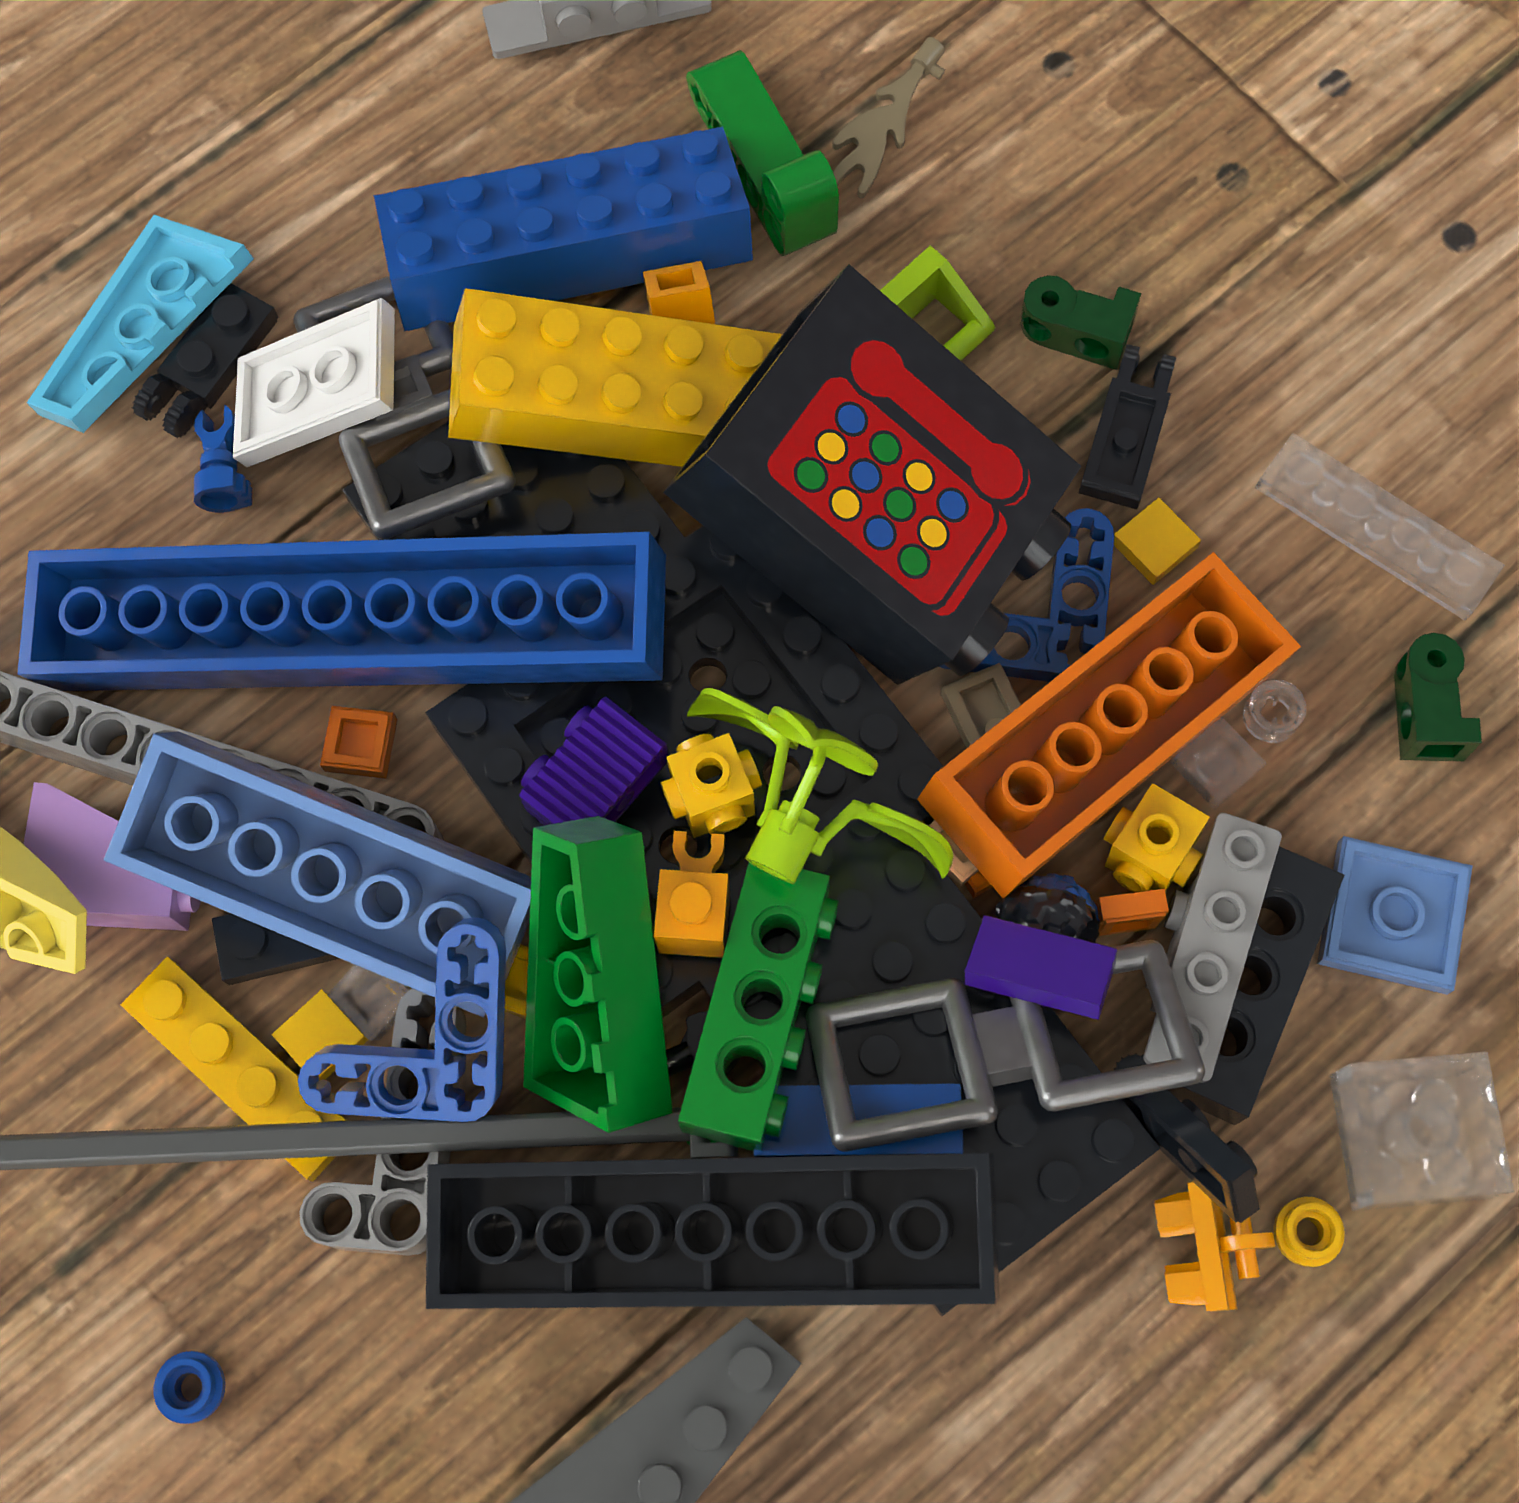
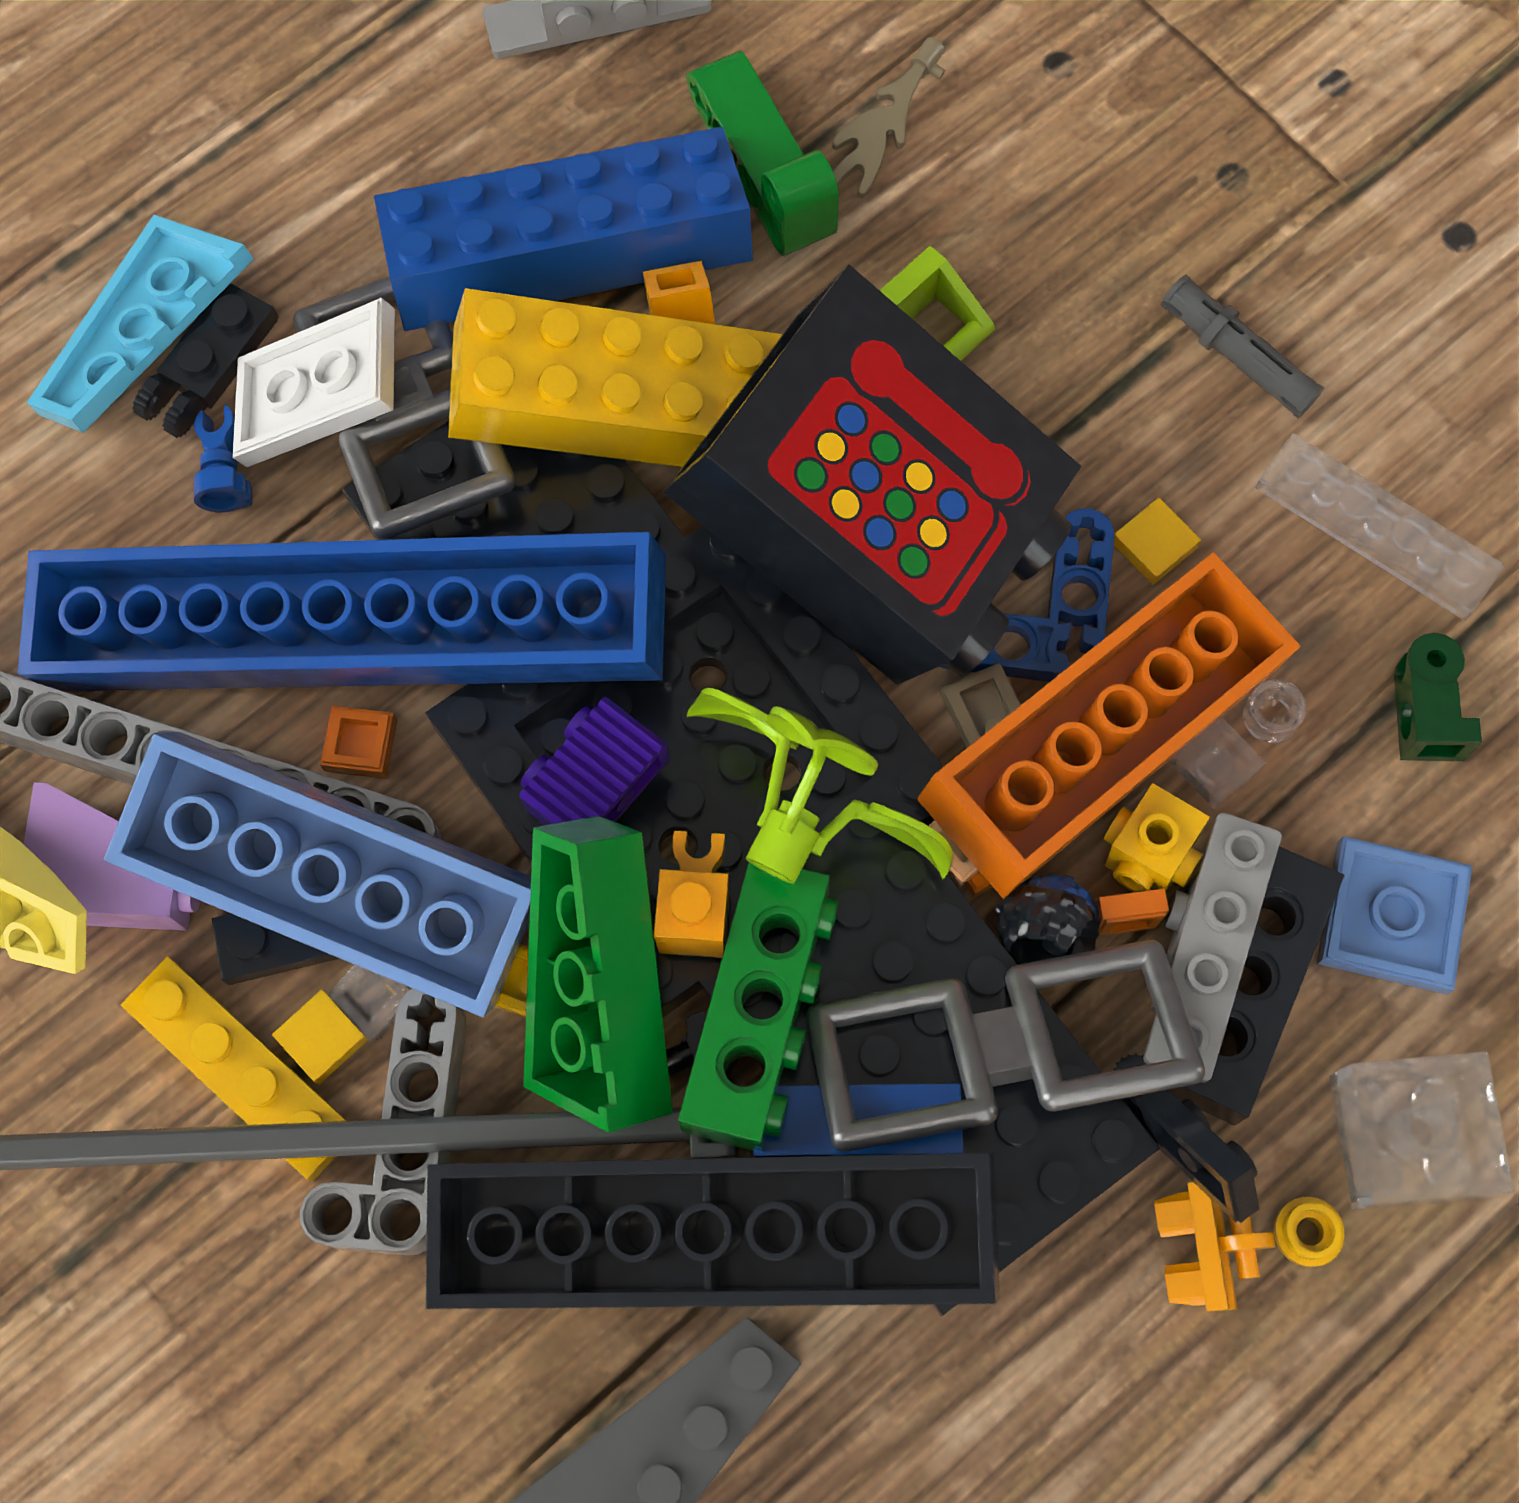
(169, 1381): blue plate -> none
(436, 1068): beam -> none
(717, 805): yellow brick -> none
(1041, 967): dark purple tile -> none
(1078, 320): dark green leg -> none
(1127, 433): black hinge -> none
(1231, 337): none -> dark grey pin

